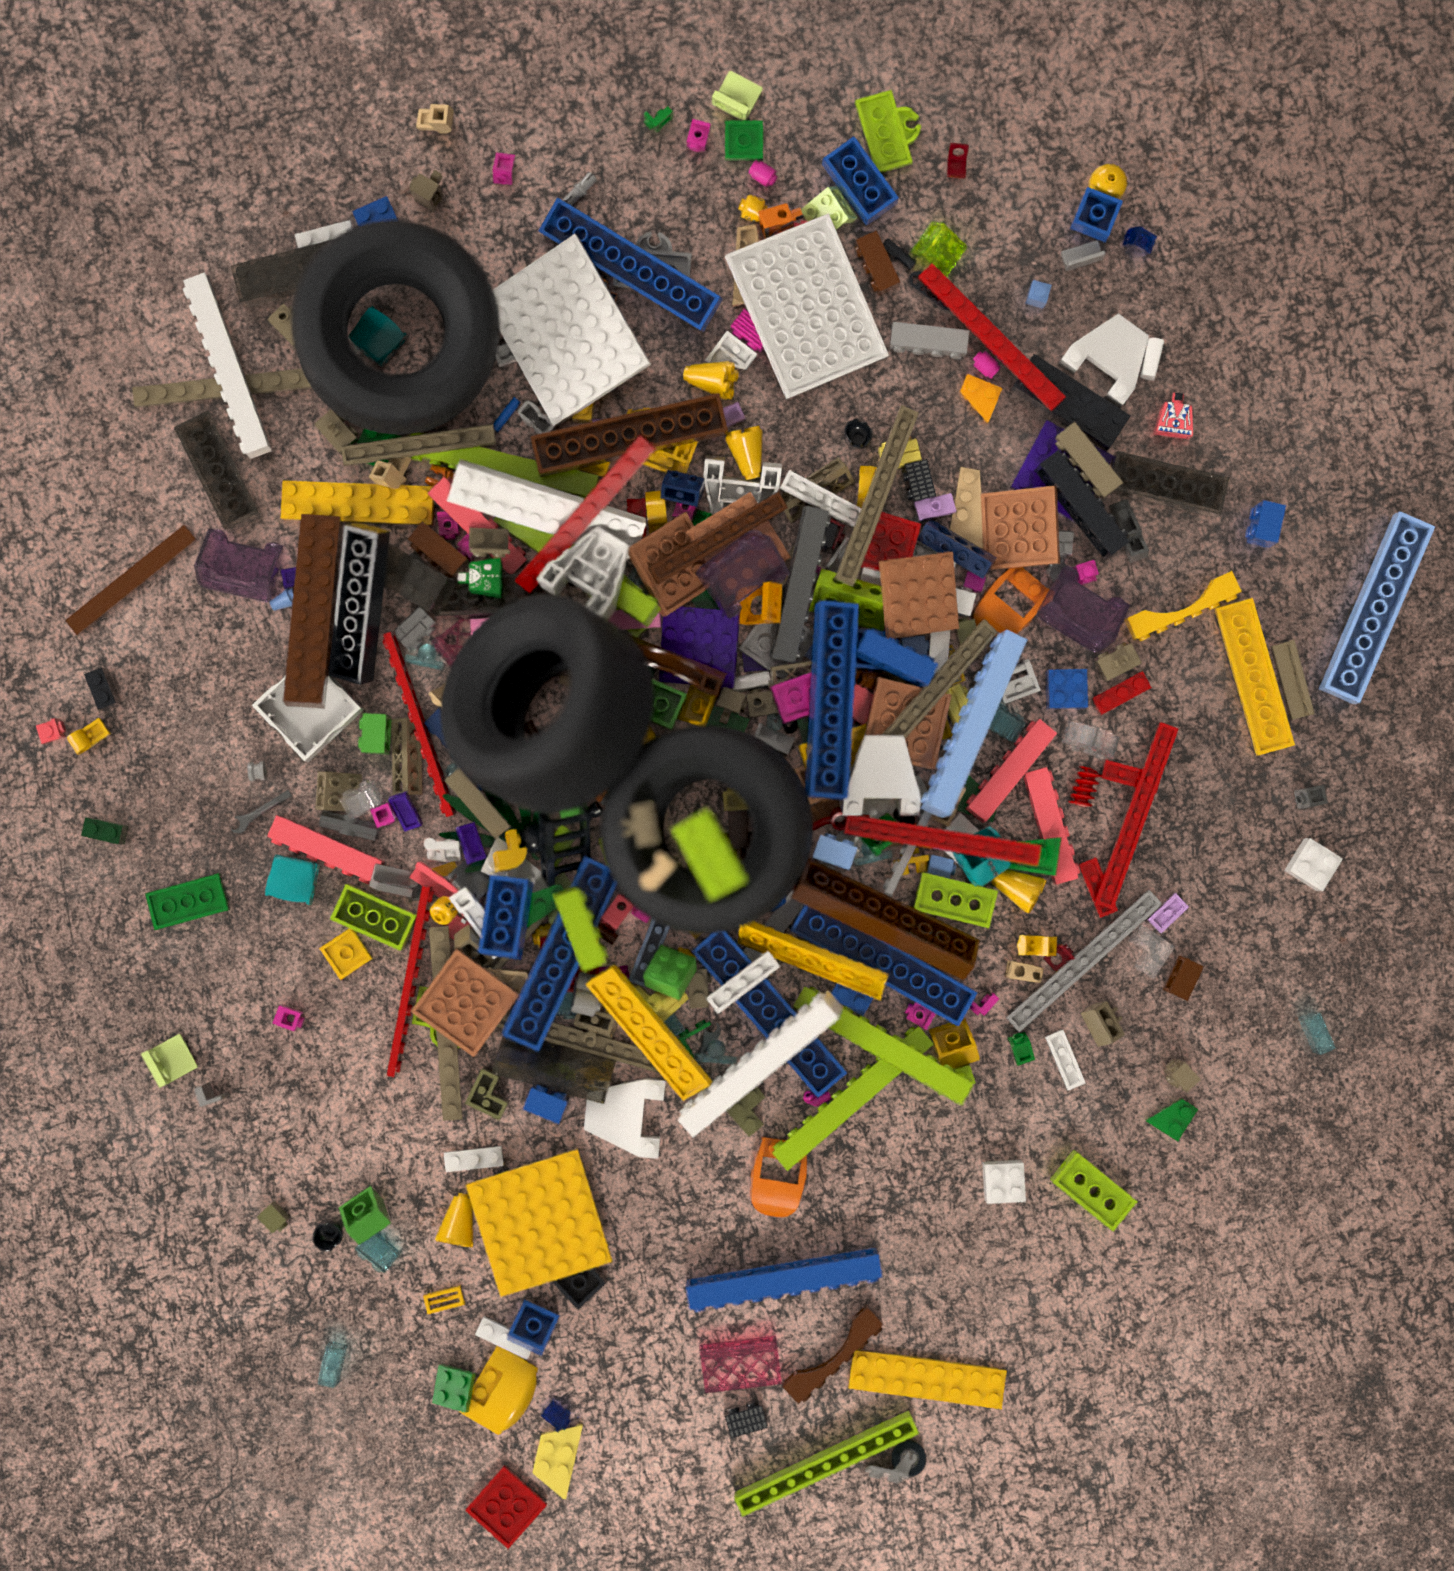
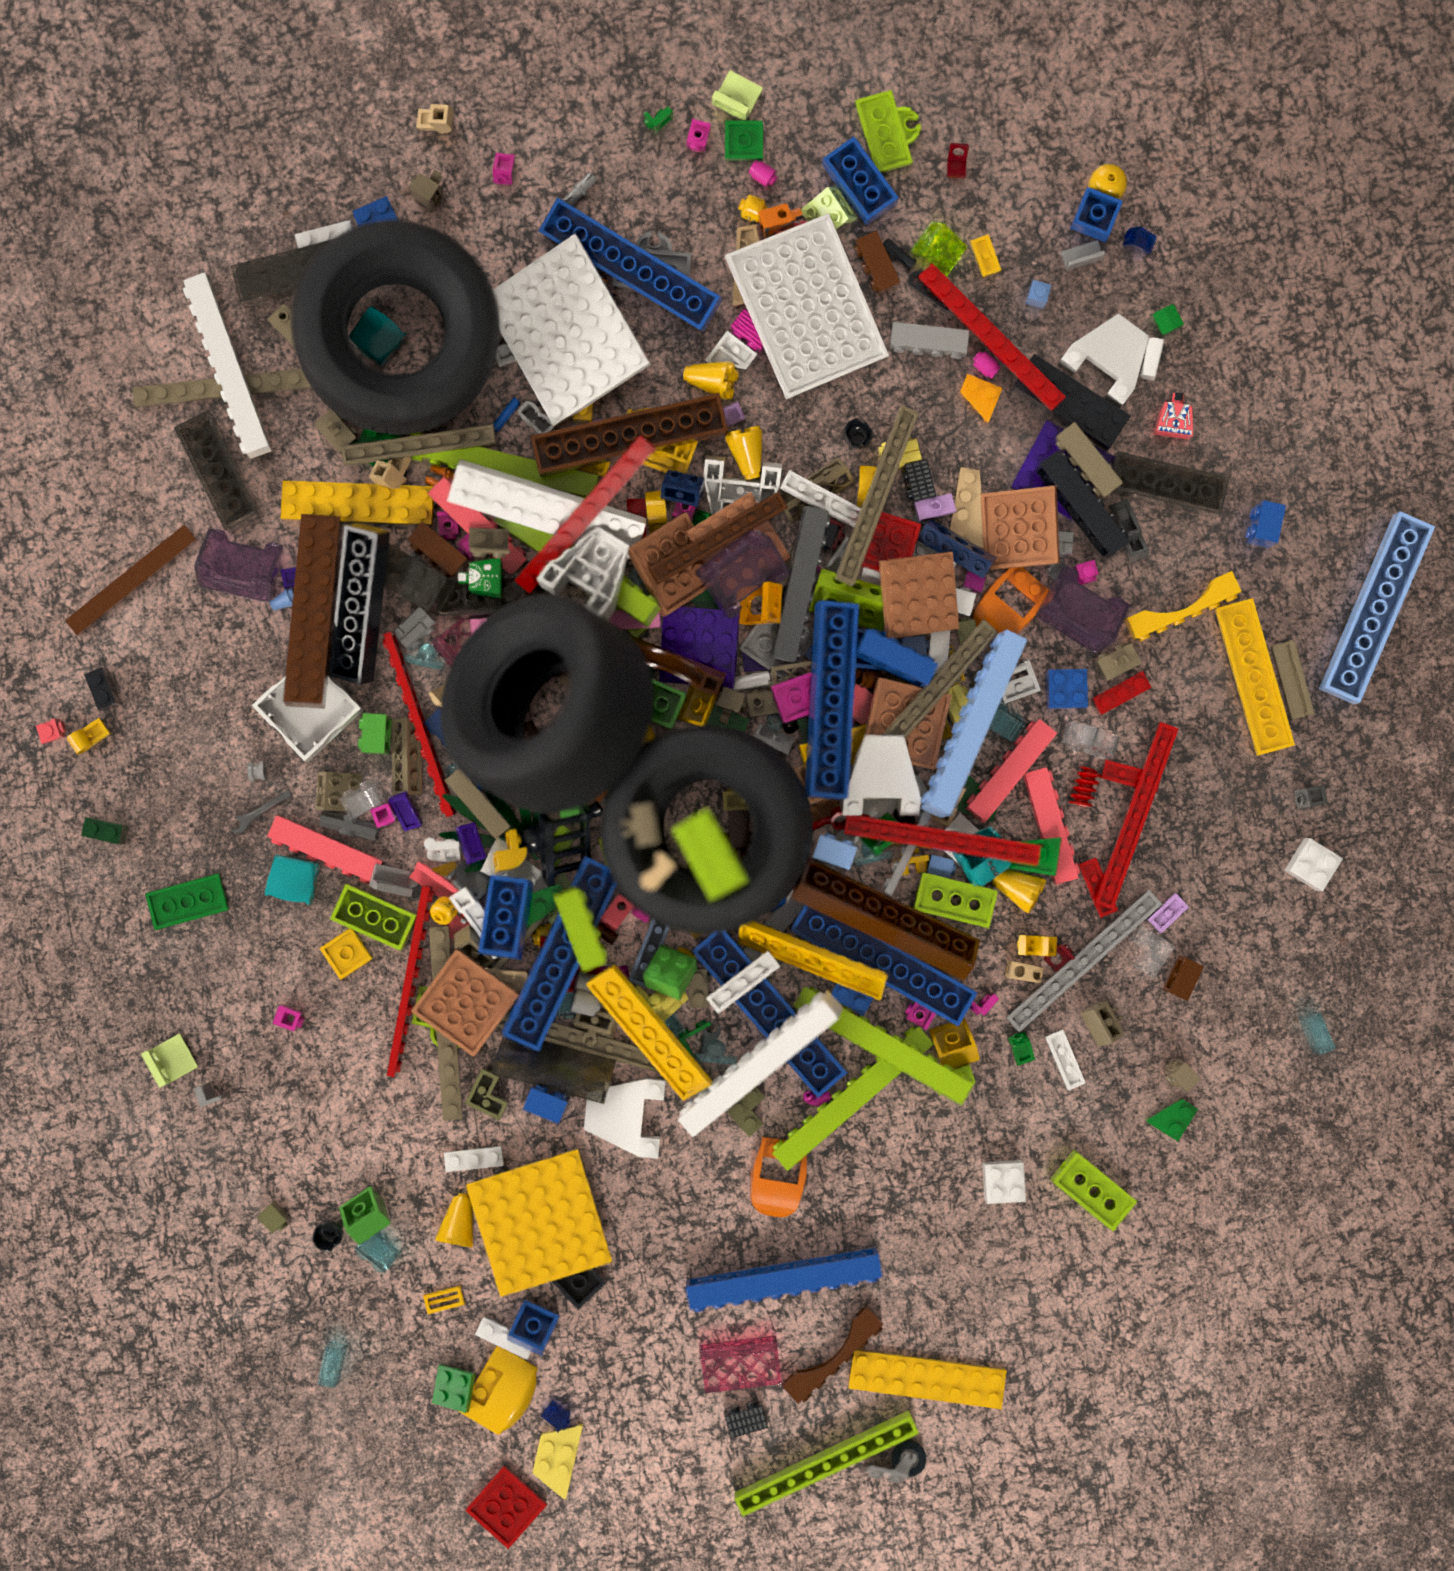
(985, 256): none -> yellow plate
(1168, 319): none -> green piece

